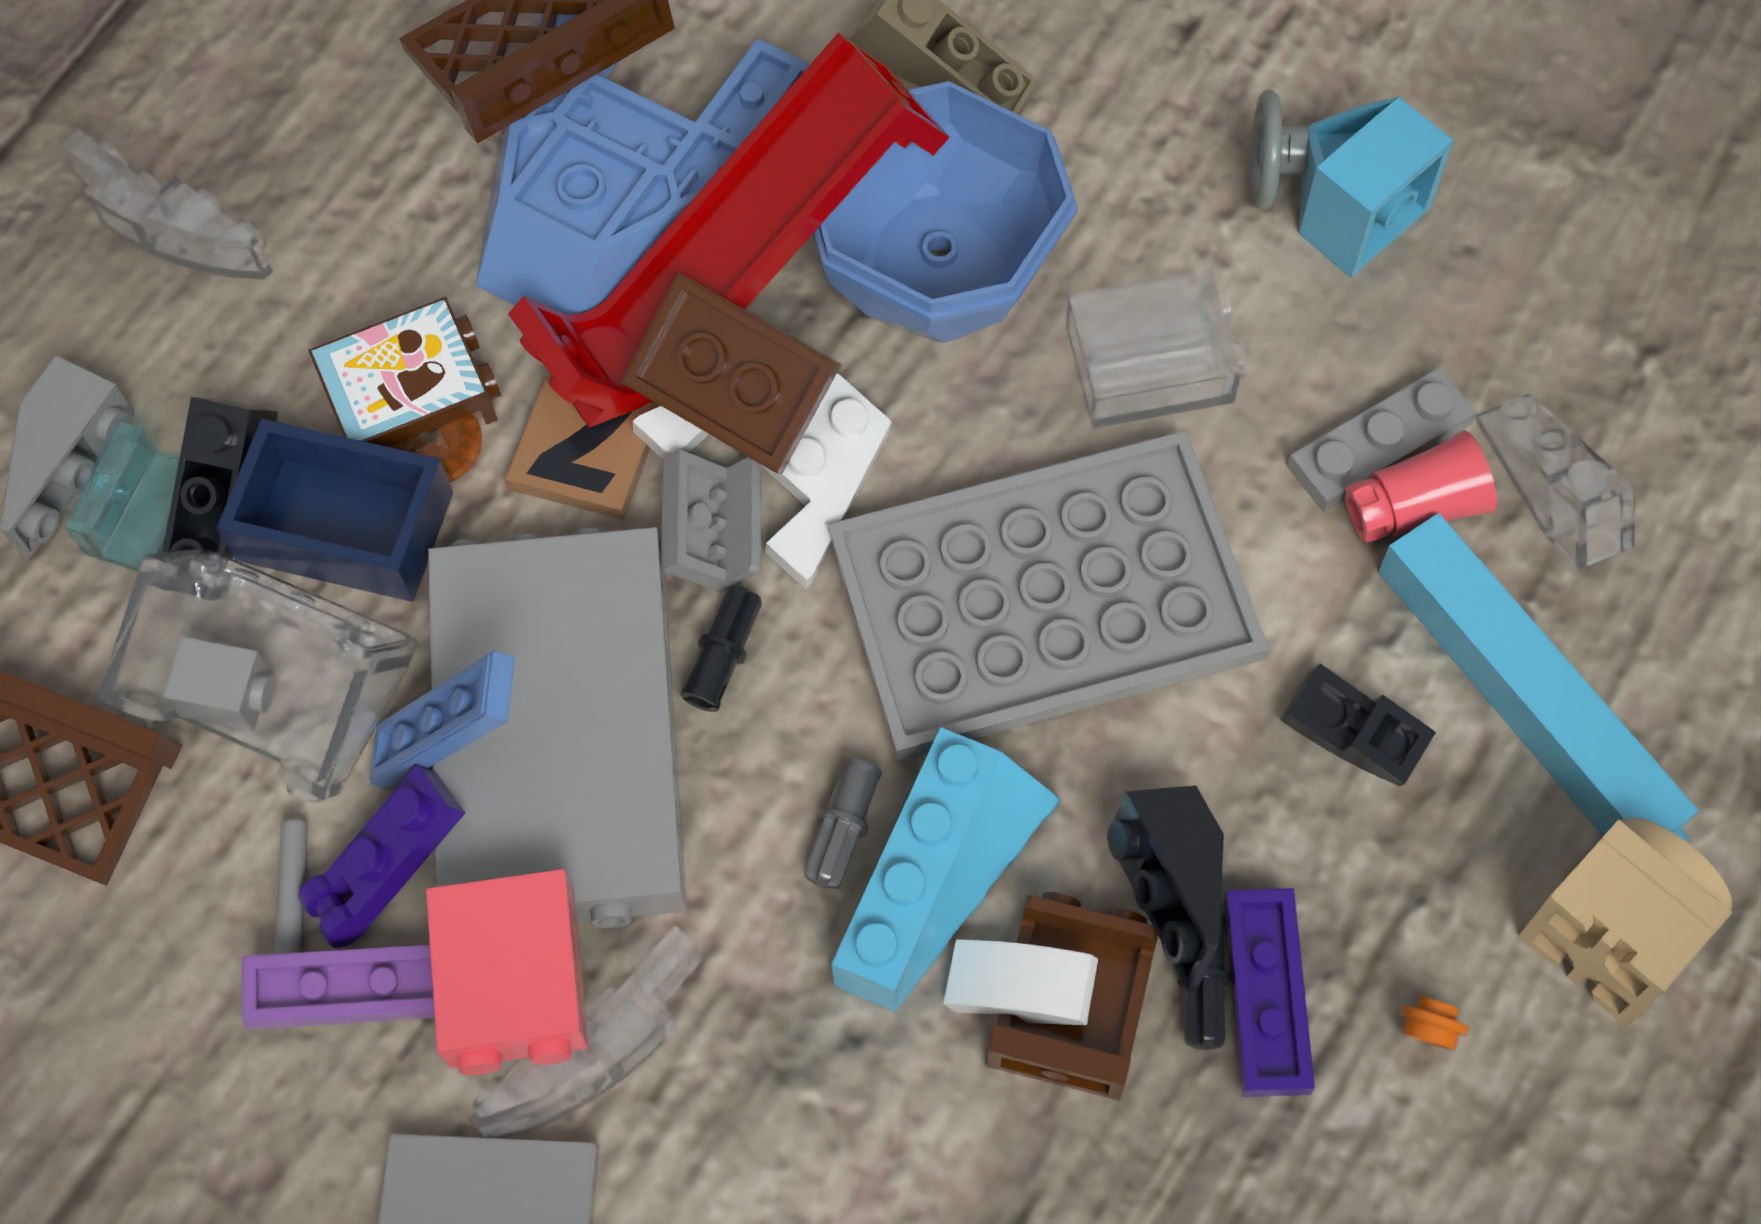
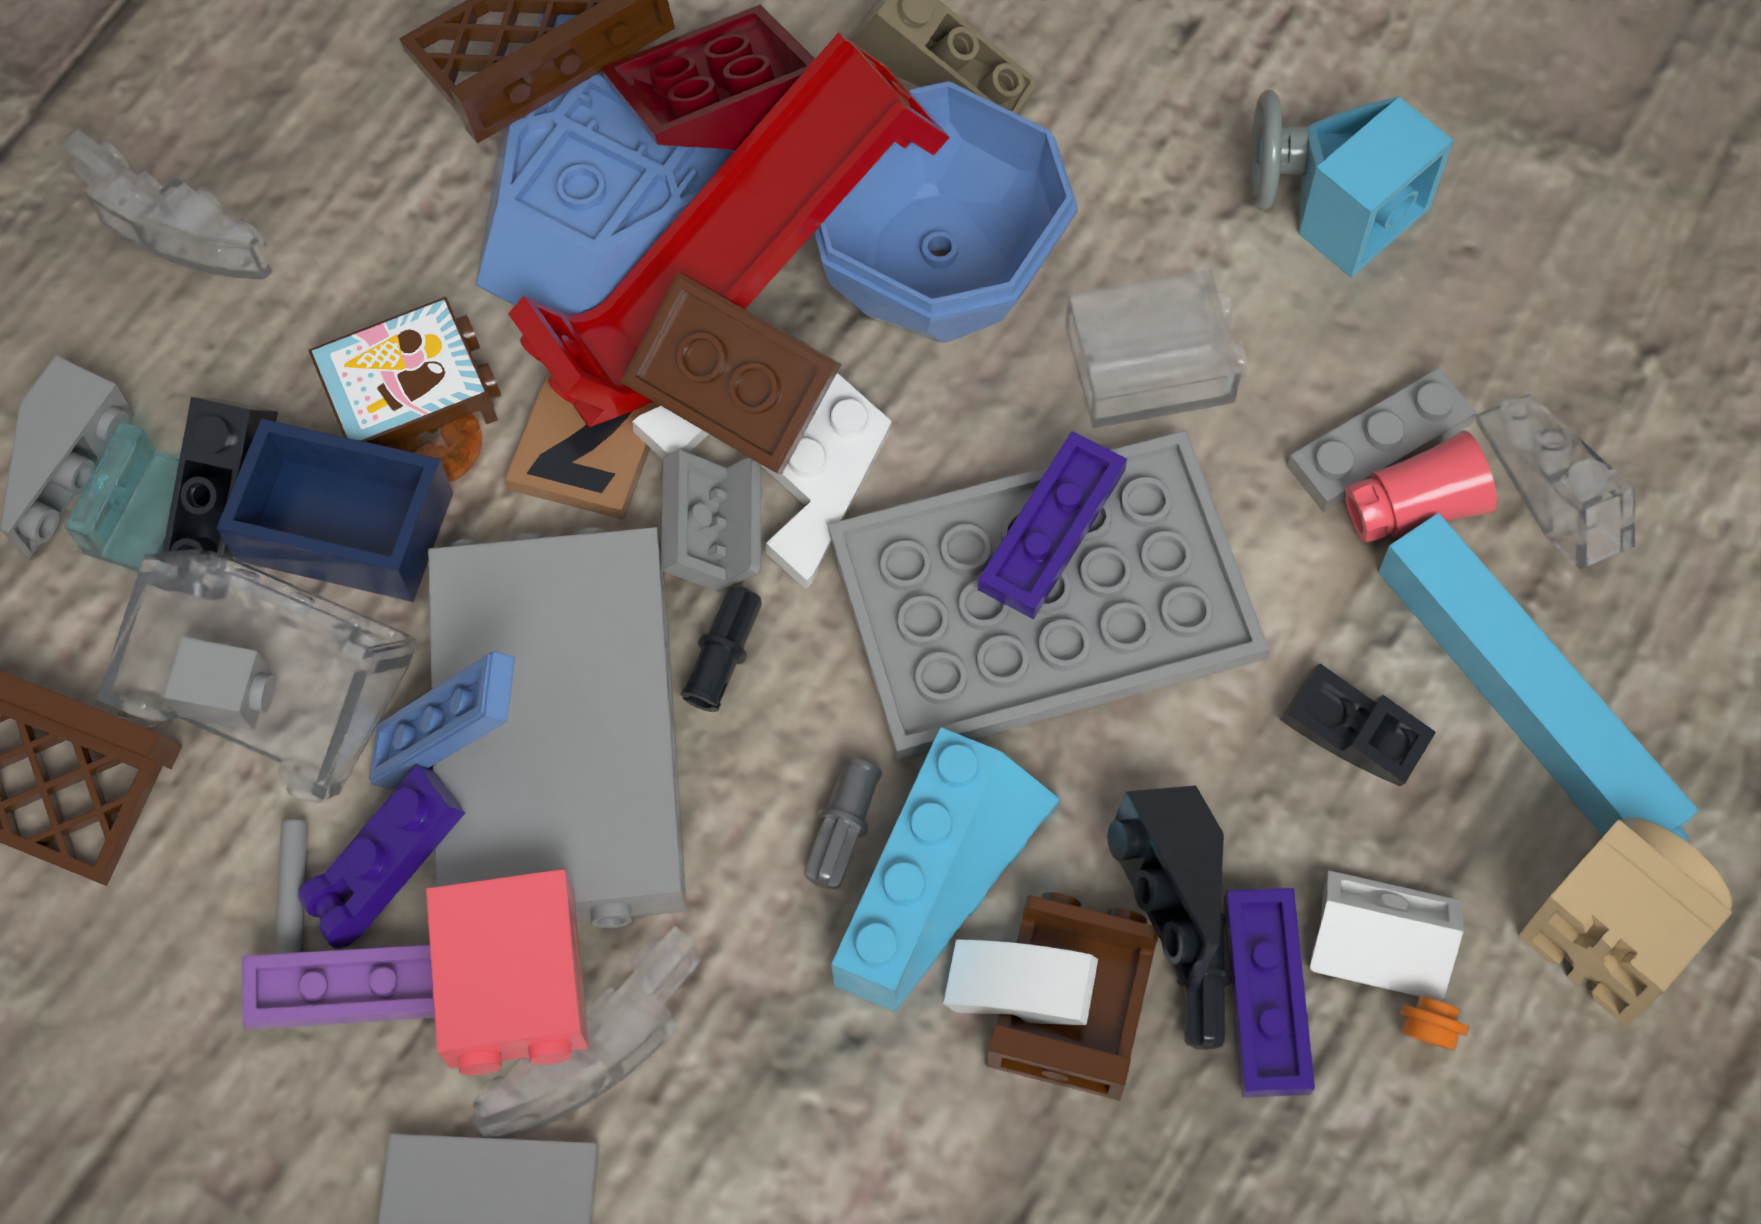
(711, 81): none -> dark red slope
(1052, 525): none -> dark purple plate
(1387, 936): none -> white panel

